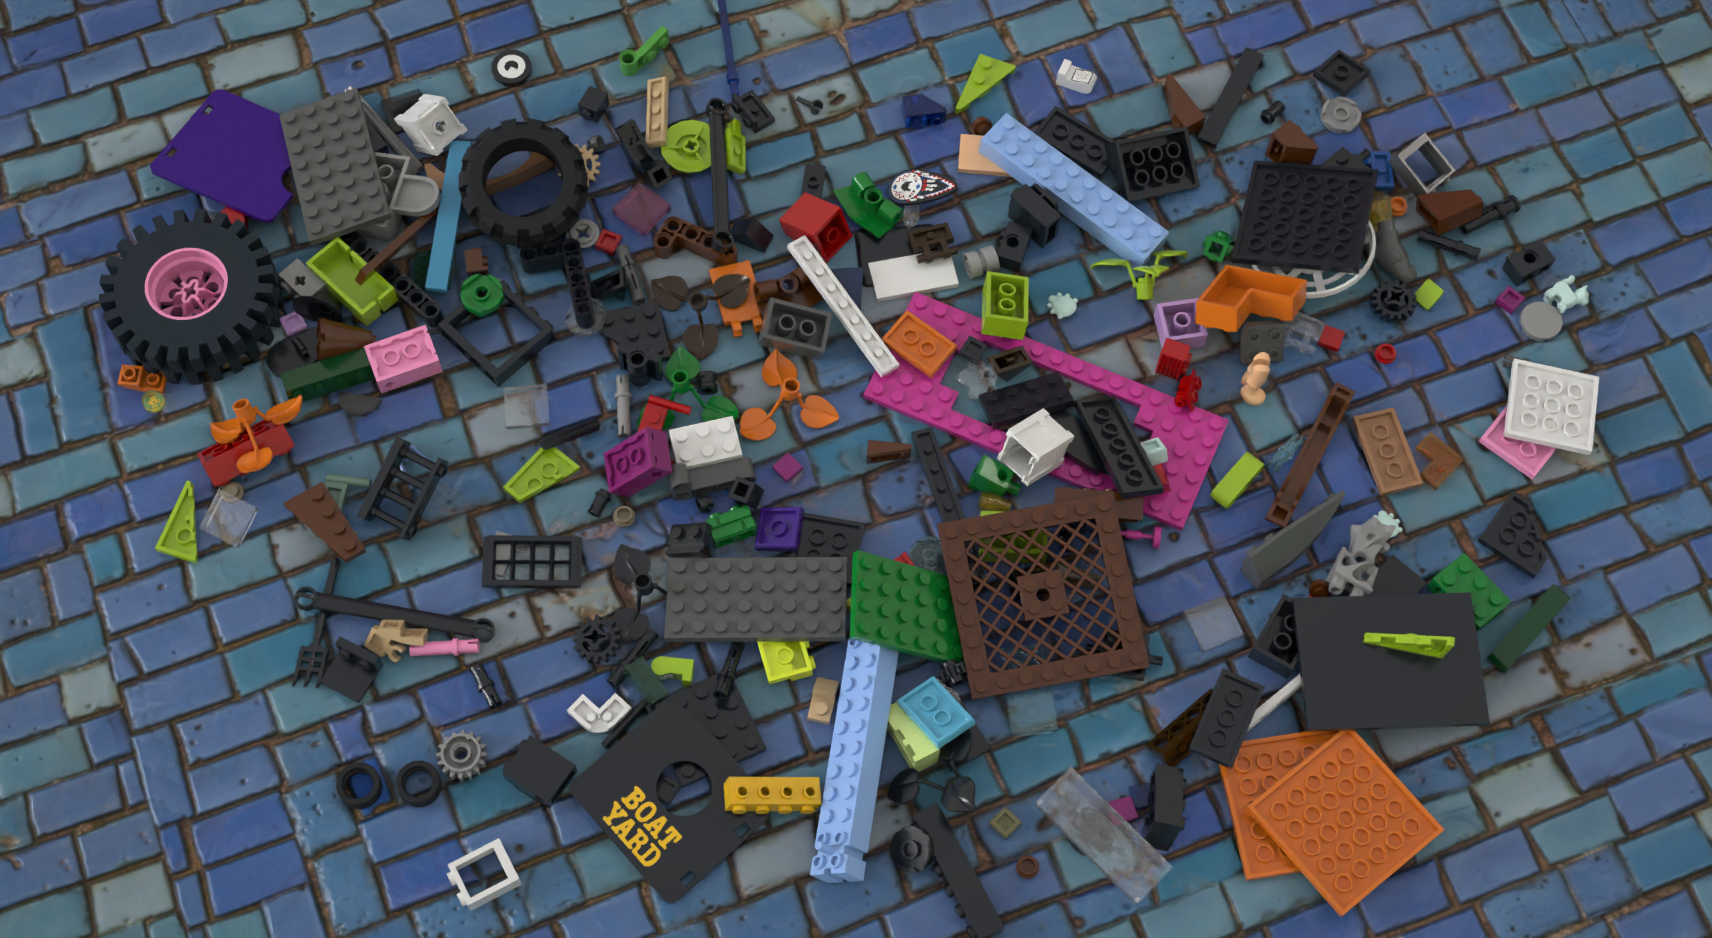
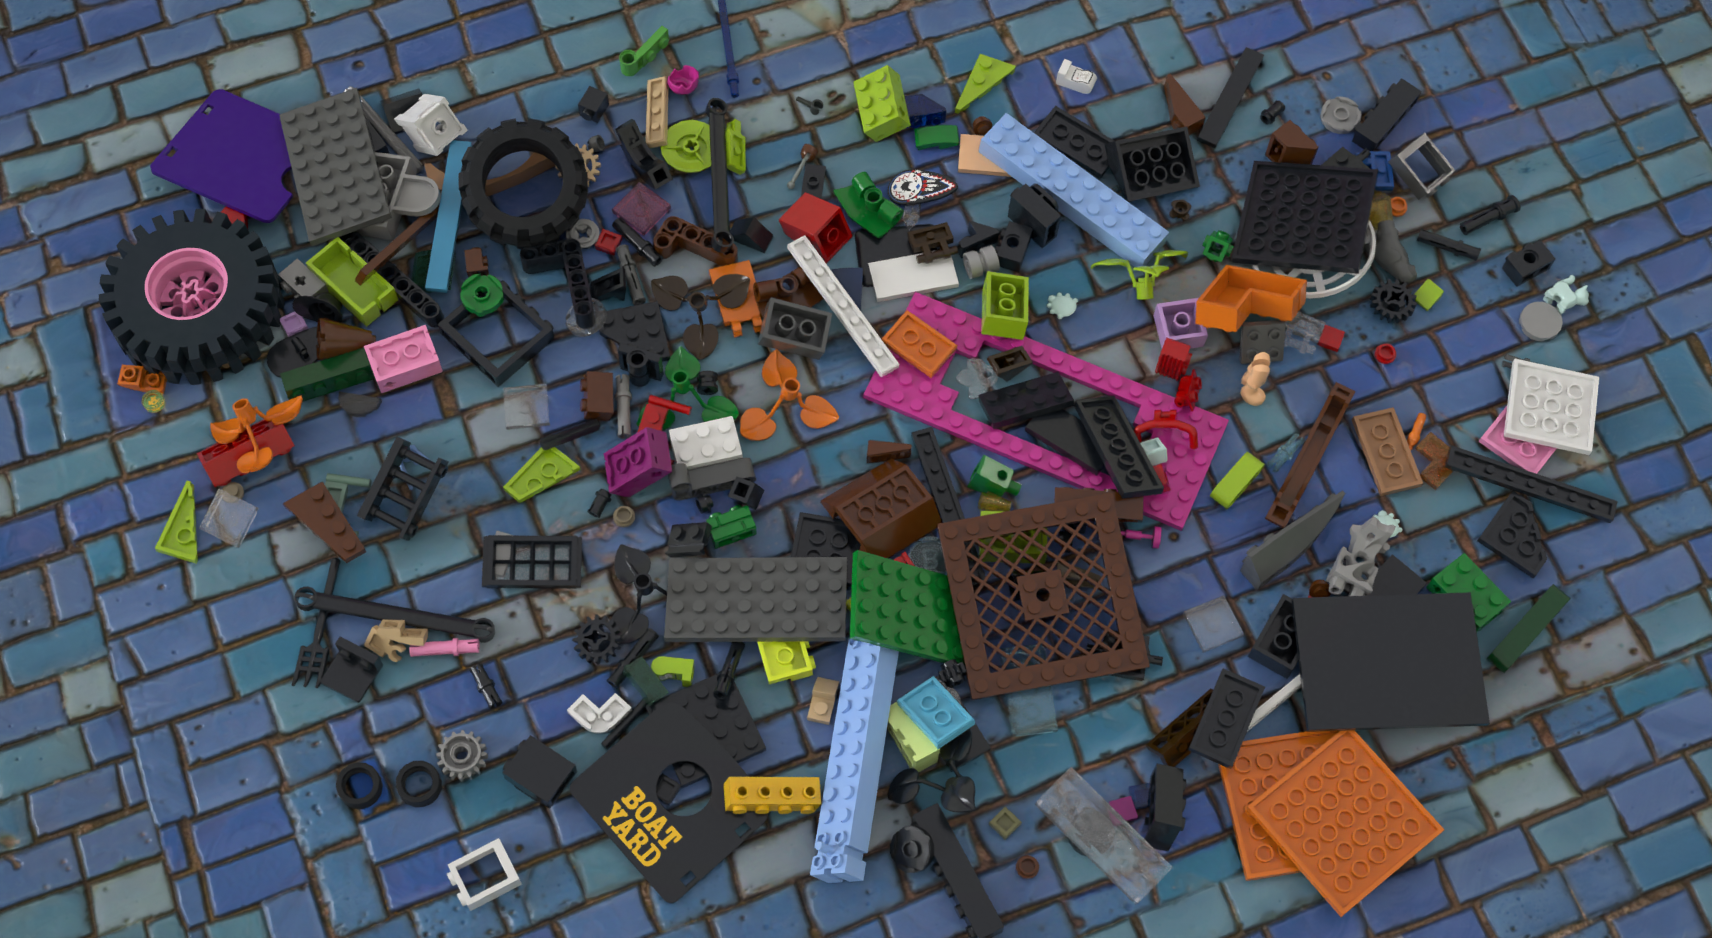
(511, 68): black tile -> none
(597, 395): none -> reddish brown brick
(643, 247): none -> black pin
(684, 80): none -> dark pink hair
(752, 110): black bracket -> none
(779, 528): dark purple tile -> none
(787, 467): magenta tile -> none
(808, 154): none -> hinge
(881, 103): none -> lime piece
(885, 509): none -> reddish brown slope
(939, 135): none -> green slope
(973, 350): black tile -> none
(979, 237): none -> black slope
(1035, 447): white container -> none
(1168, 419): none -> red piece
(1182, 205): none -> dark brown plate
(1341, 73): black plate -> none
(1386, 115): none -> black brick
(1414, 435): none -> orange piece
(1420, 644): lime wing -> none
(1449, 209): reddish brown slope -> none
(1509, 300): magenta tile -> none
(1531, 484): none -> black plate

